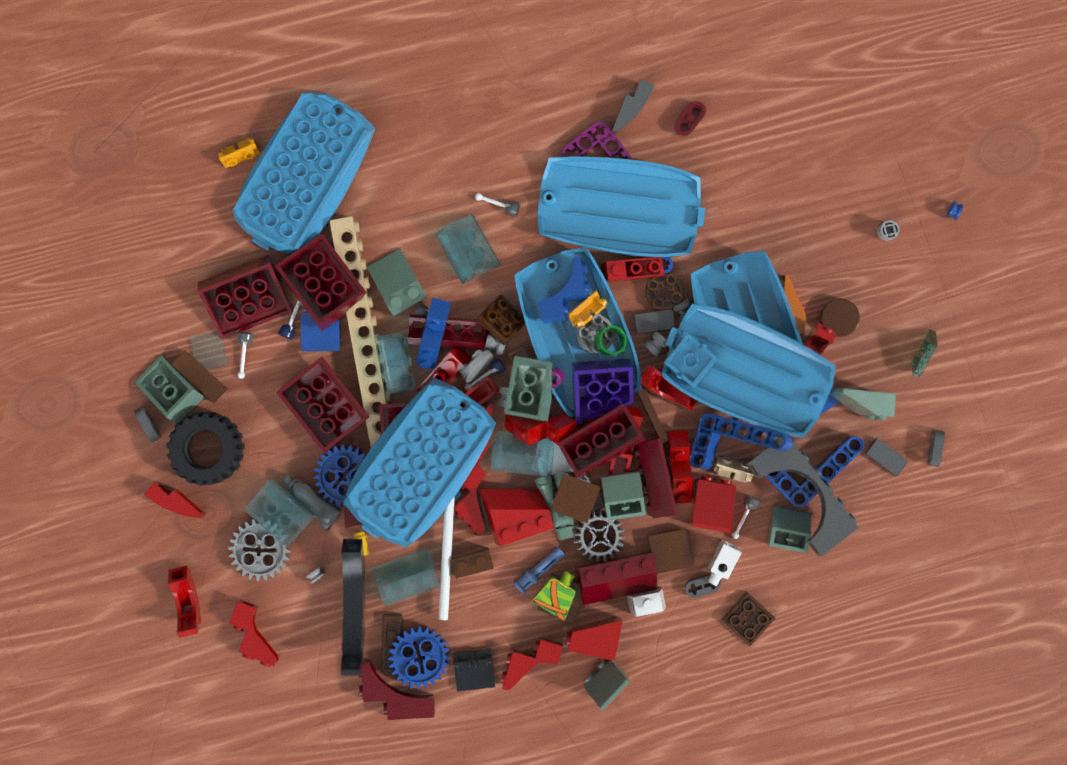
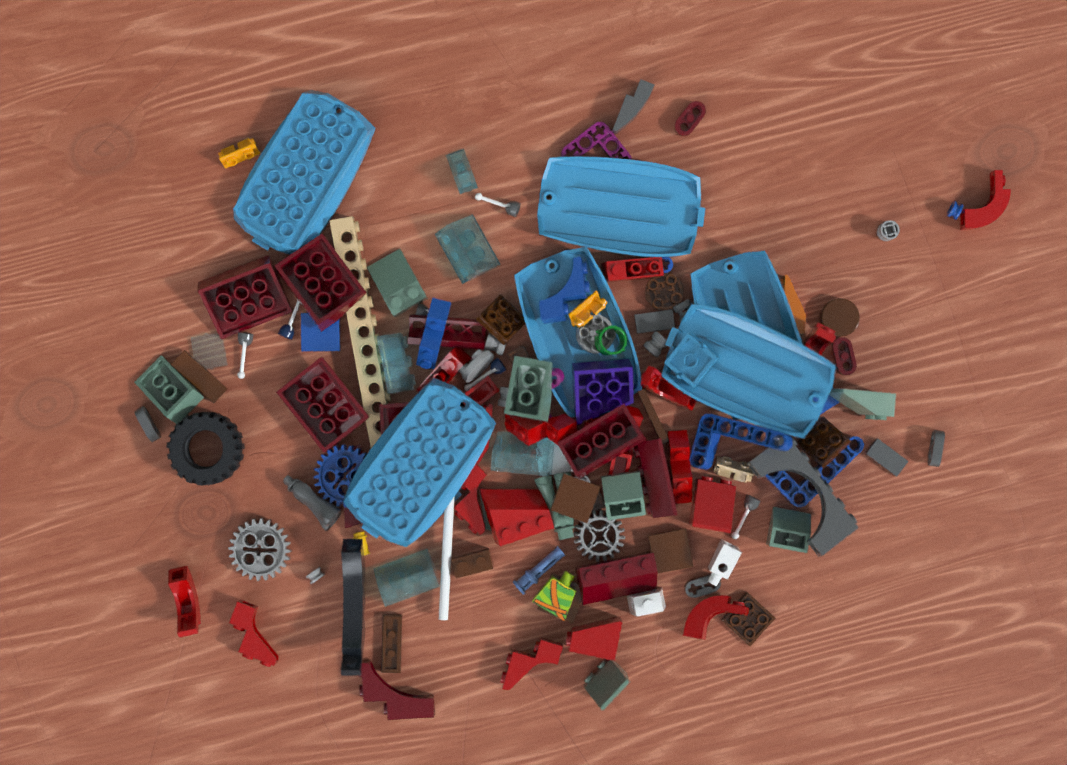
(173, 501): red slope -> none
(279, 512): clear light blue slope -> none
(434, 652): blue gear -> none
(462, 171): none -> clear light blue slope
(473, 670): black hinge -> none
(702, 613): none -> red arch
(823, 442): none -> reddish brown tile
(846, 355): none -> dark red plate
(925, 353): wing -> none
(993, 209): none -> red arch

